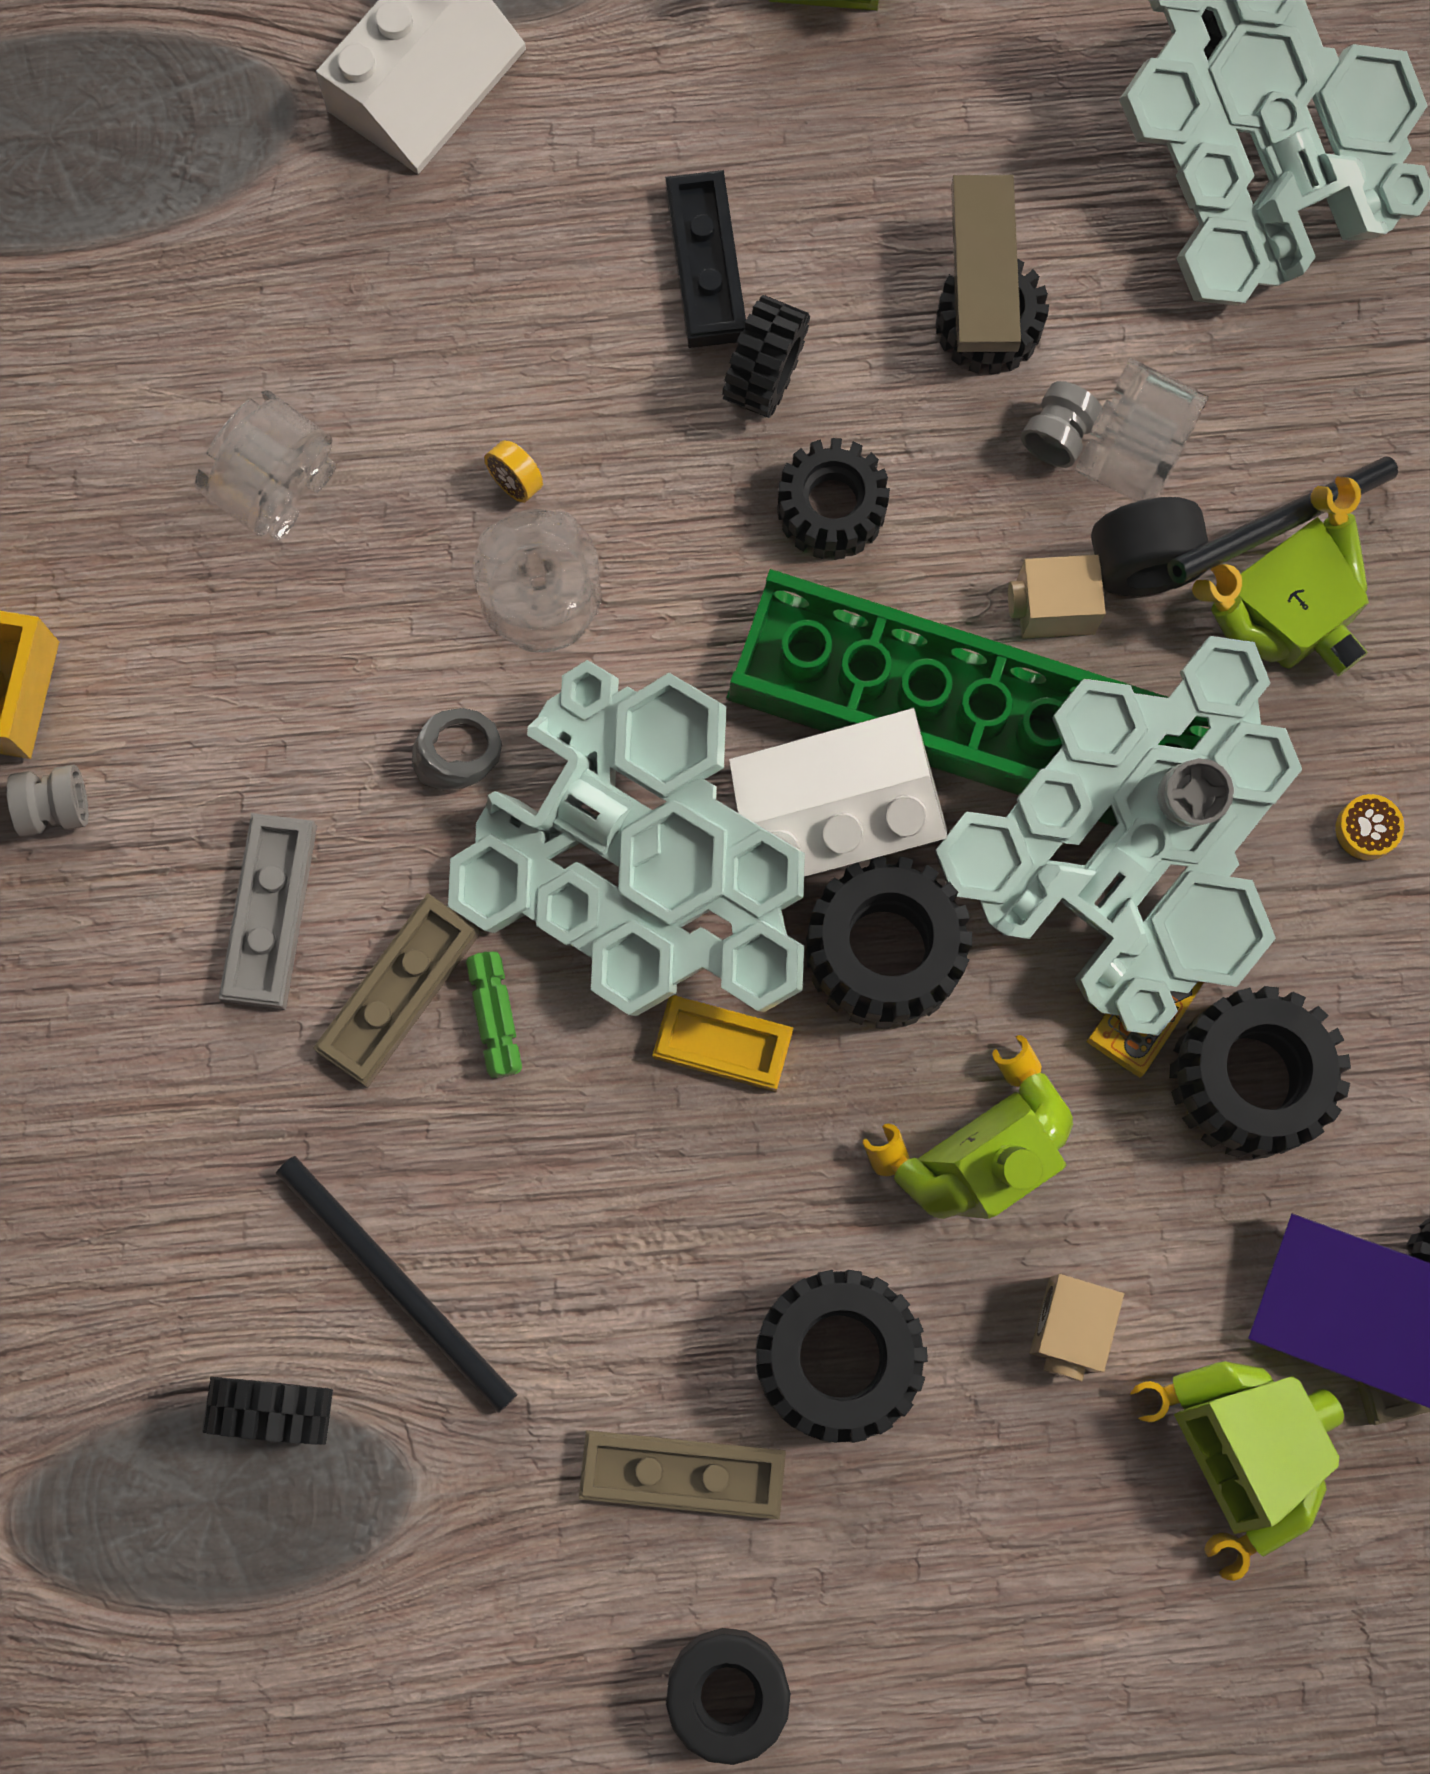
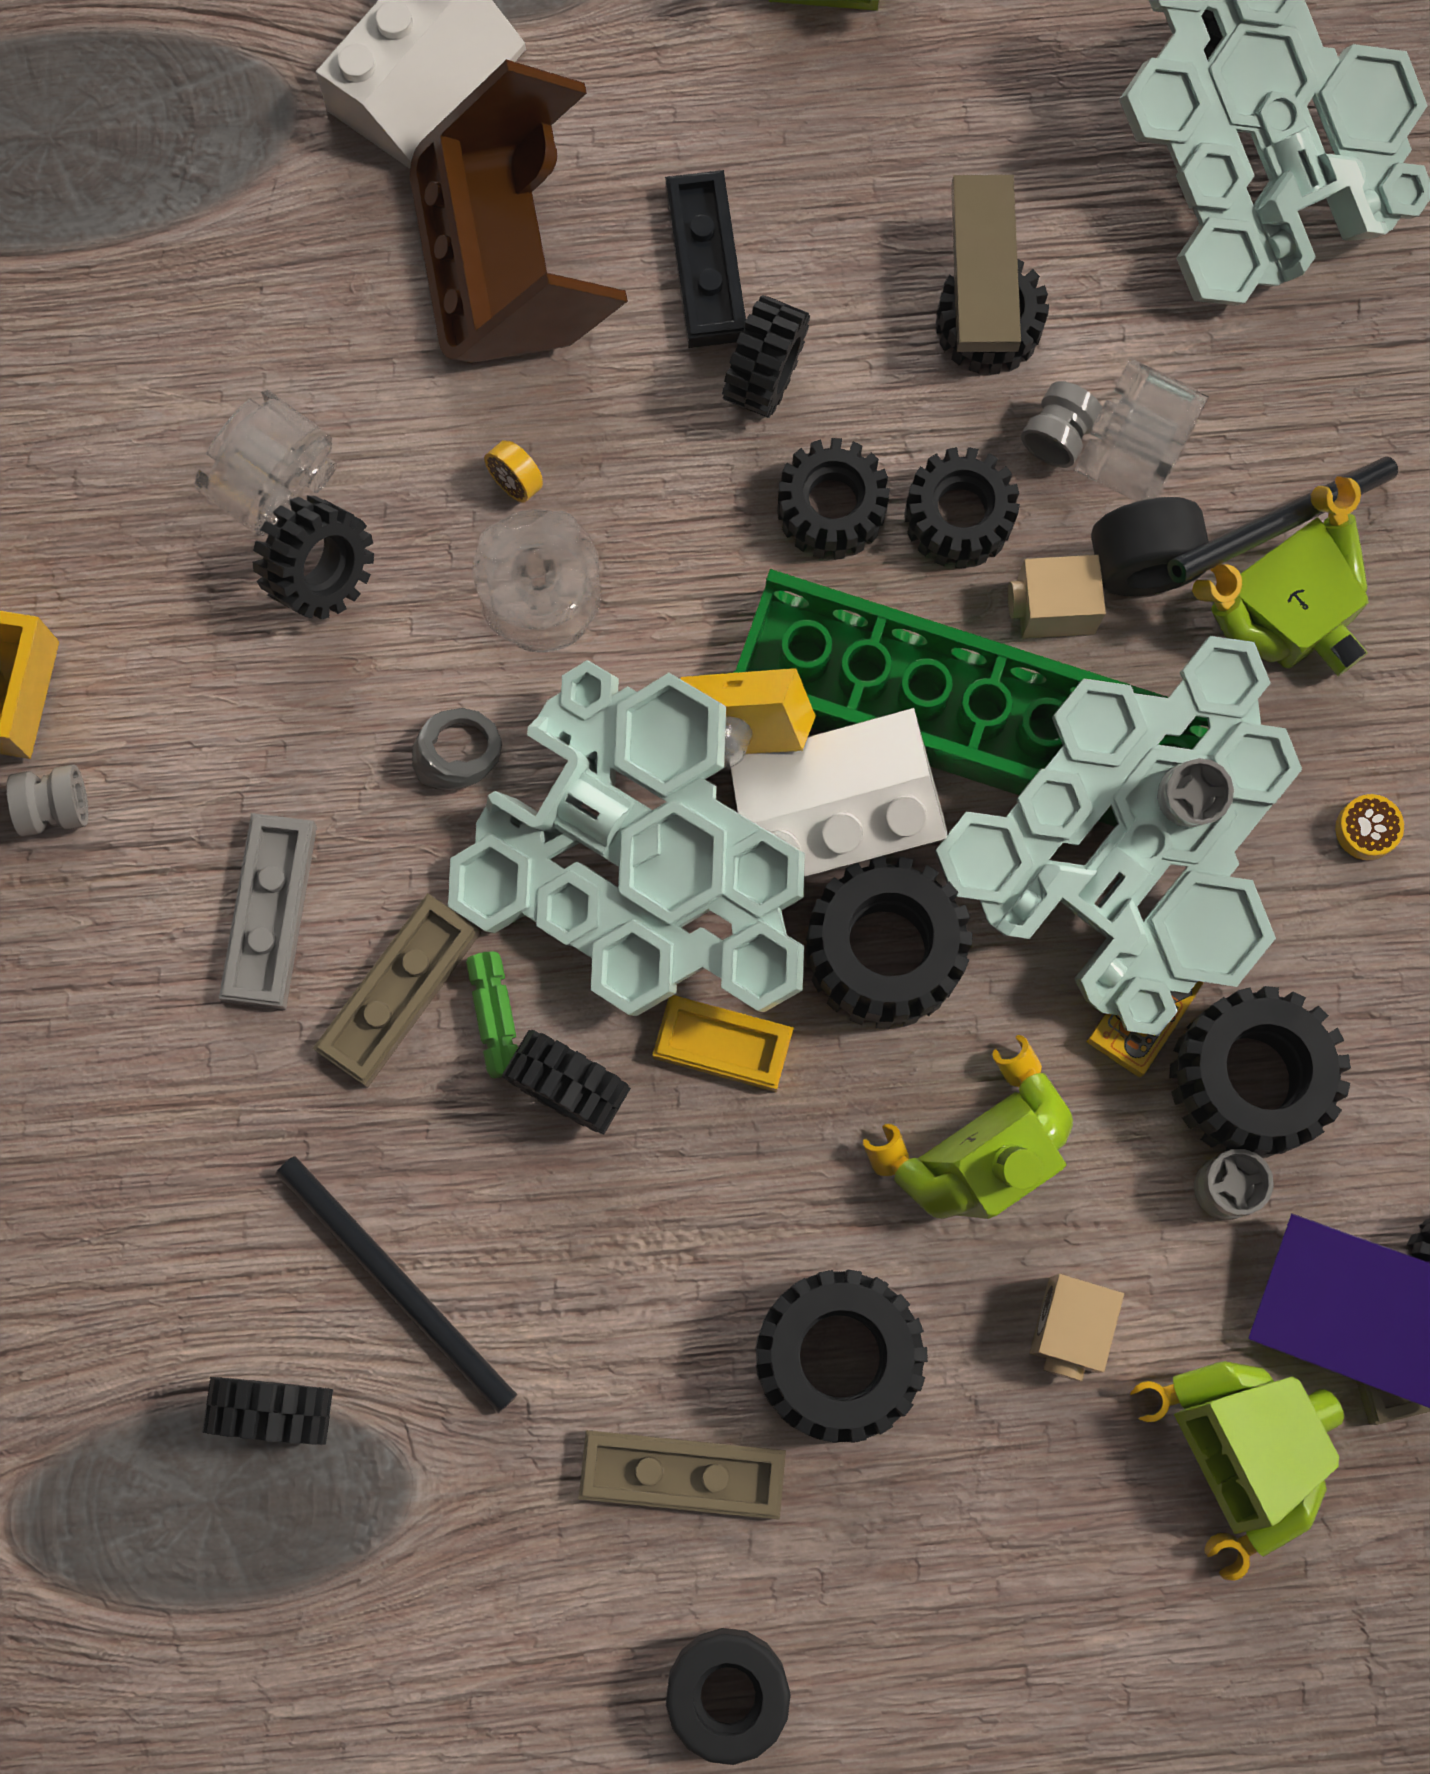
(290, 544): none -> black tyre
(482, 226): none -> reddish brown windscreen
(566, 1081): none -> black tyre
(763, 711): none -> yellow piece
(966, 474): none -> black tyre
(1246, 1180): none -> light grey wheel

